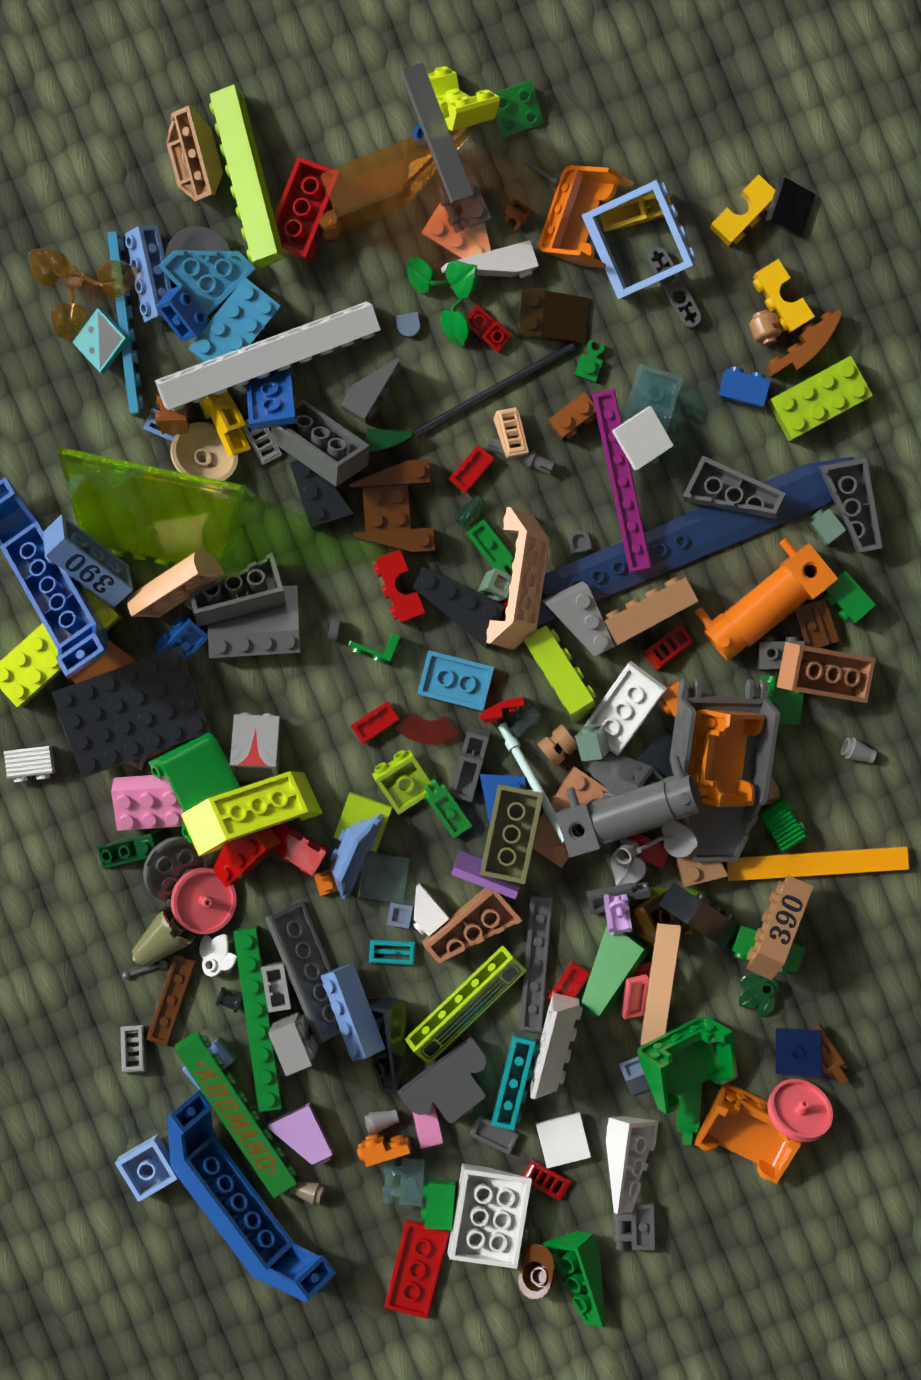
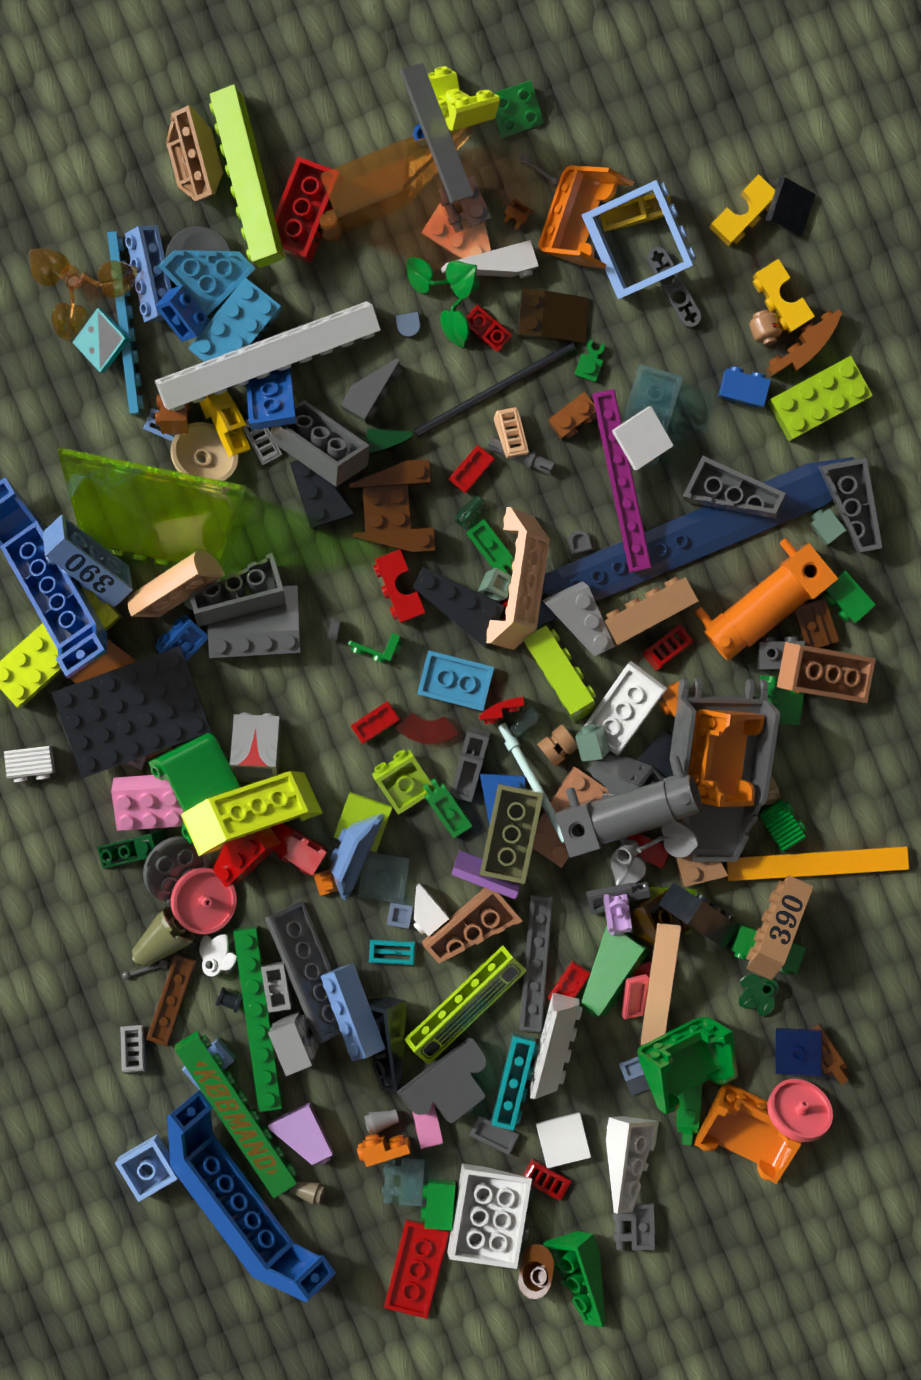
(856, 750): light grey cone -> none

